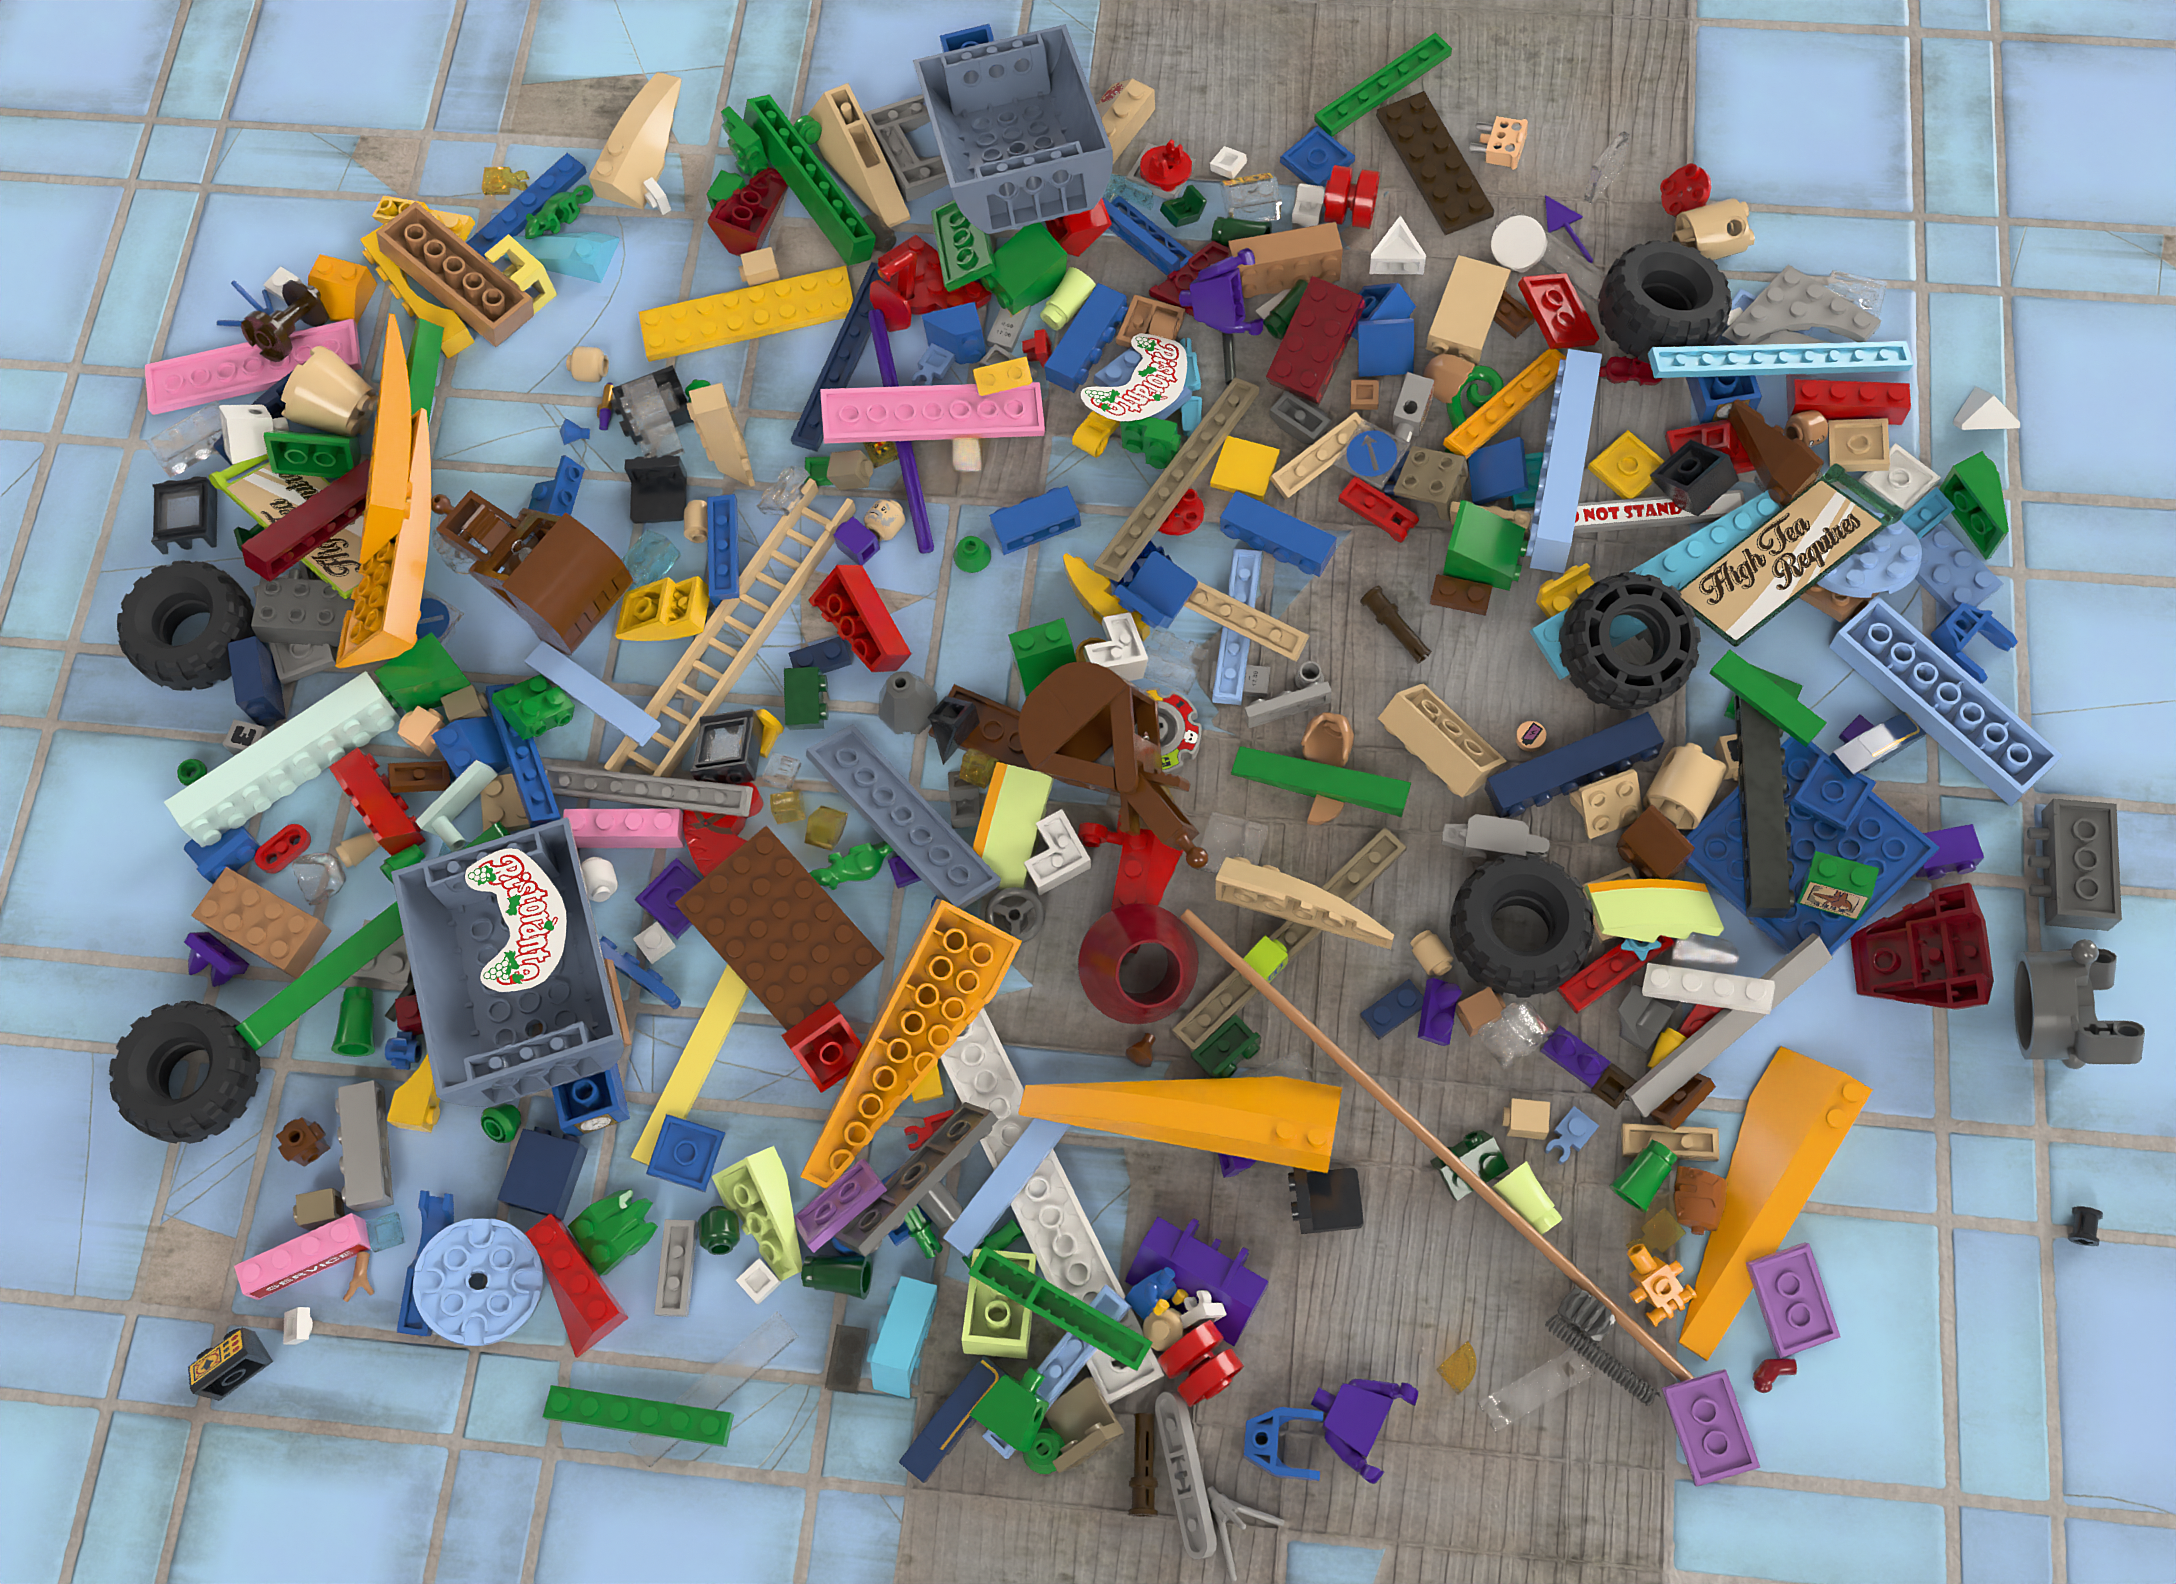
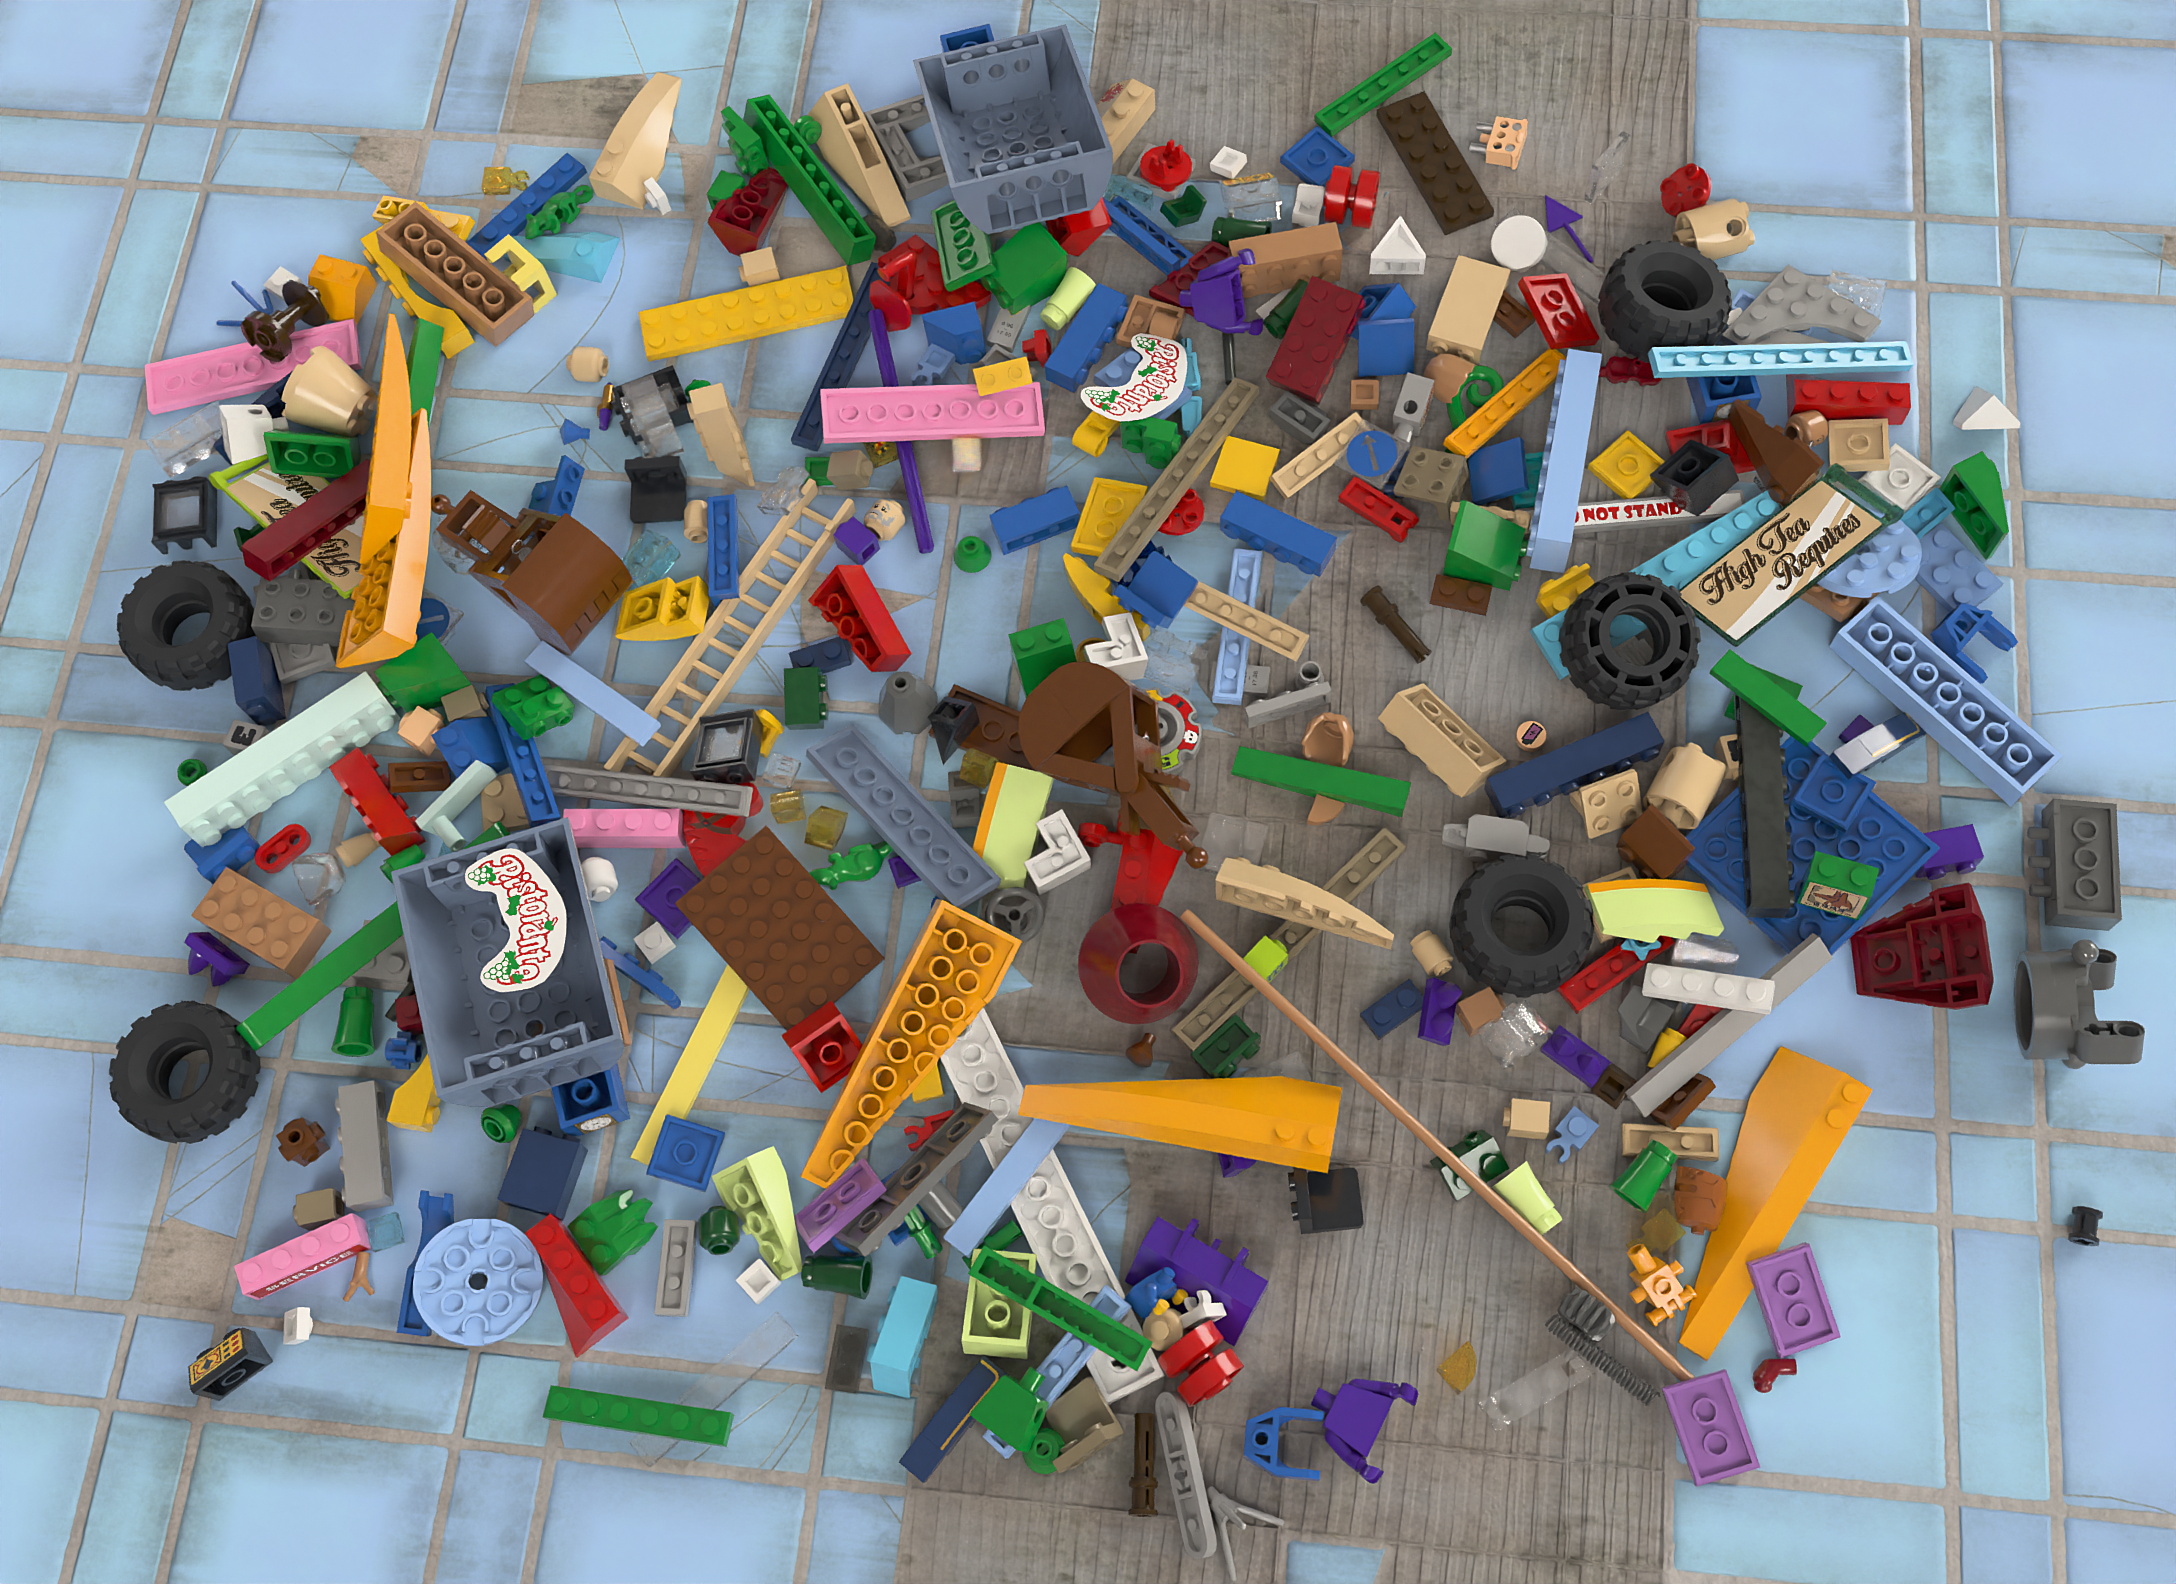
(1105, 513): none -> yellow plate

